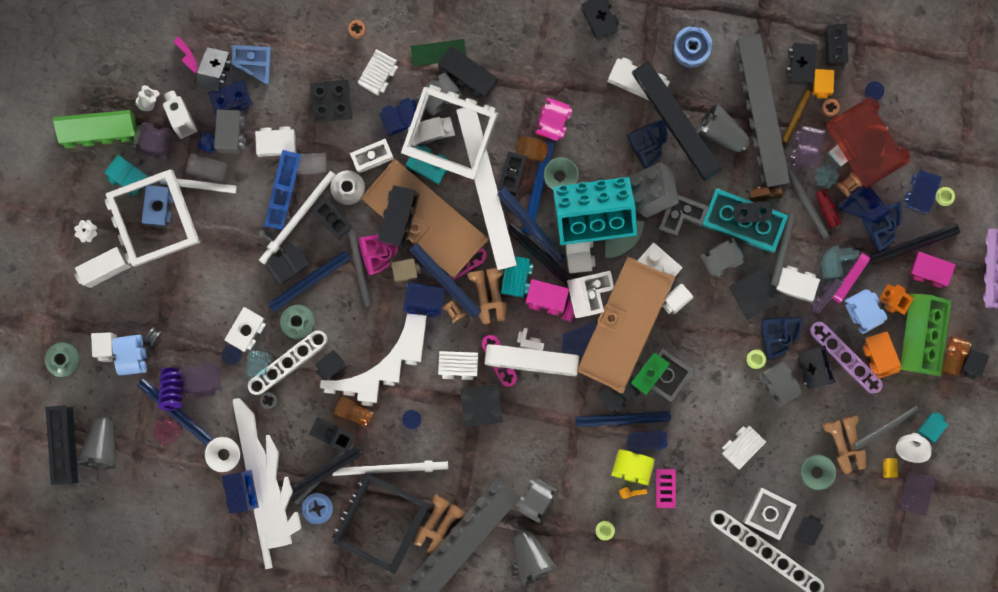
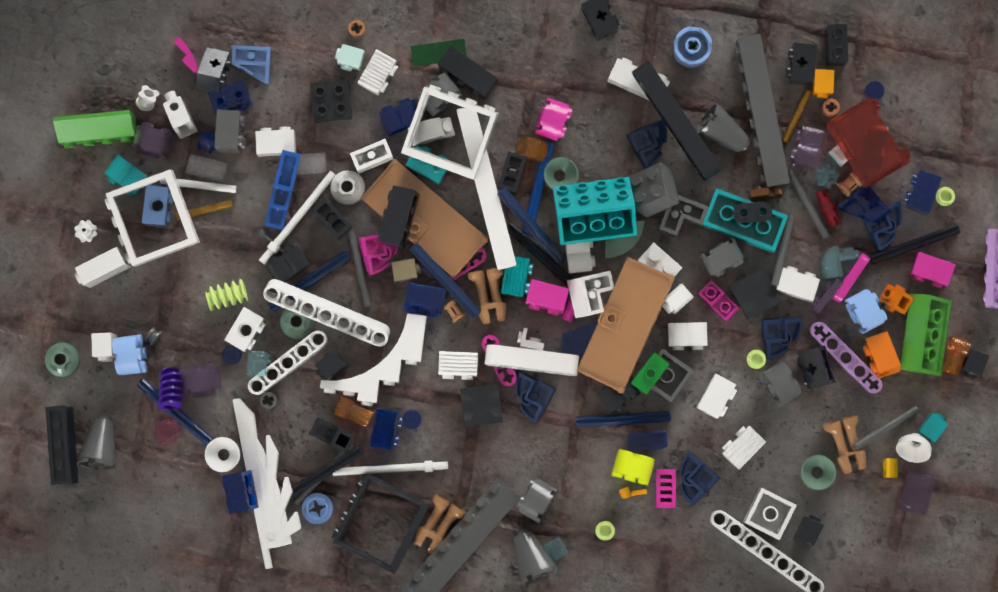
(207, 209): none -> pearl gold bar
(225, 295): none -> yellowish green piece
(333, 320): none -> white beam
(350, 58): none -> light aqua brick
(385, 429): none -> clear blue brick
(534, 396): none -> dark blue brick
(555, 548): none -> clear light blue panel
(687, 335): none -> white brick
(696, 478): none -> dark blue brick
(716, 396): none -> white brick
(719, 301): none -> dark pink slope

